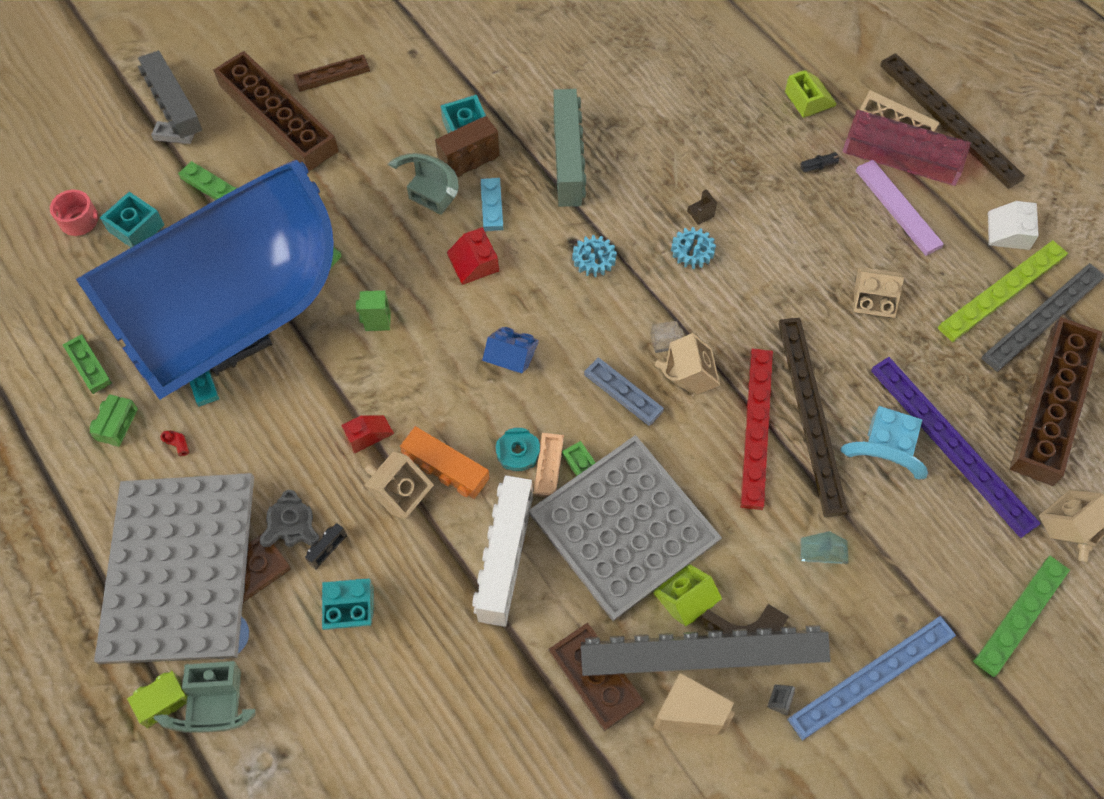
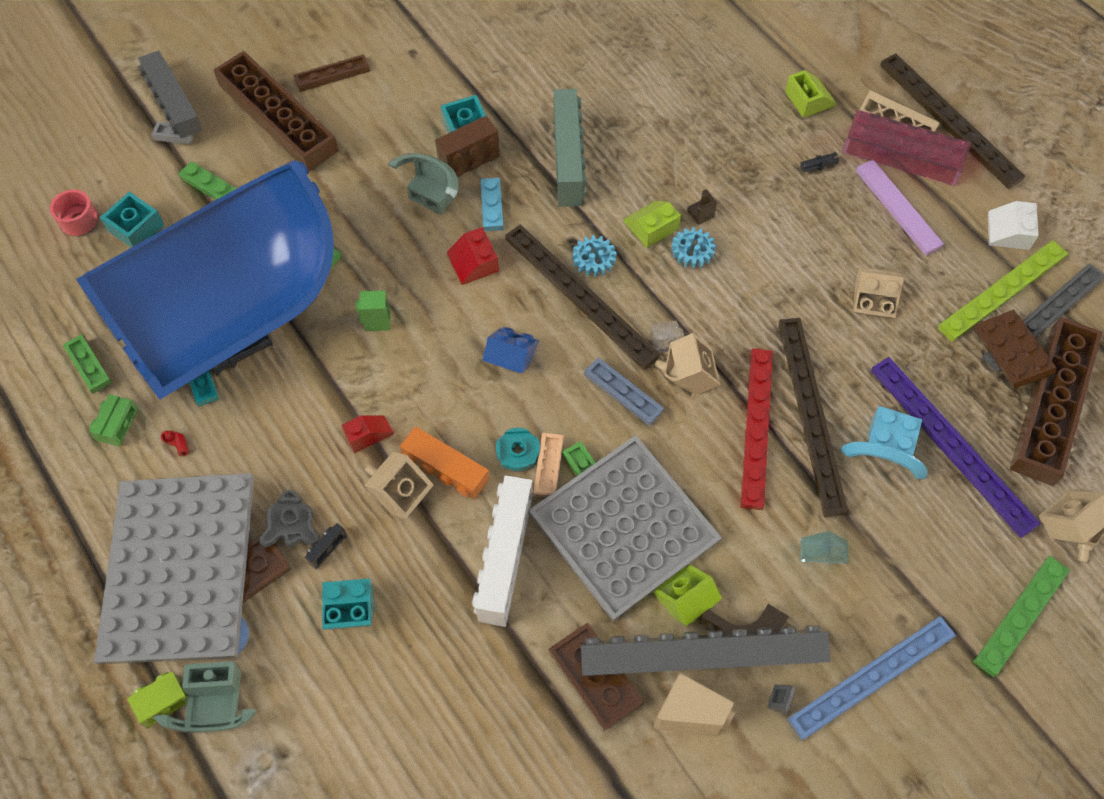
(583, 297): none -> dark brown plate
(654, 222): none -> lime slope
(1014, 349): none -> reddish brown plate

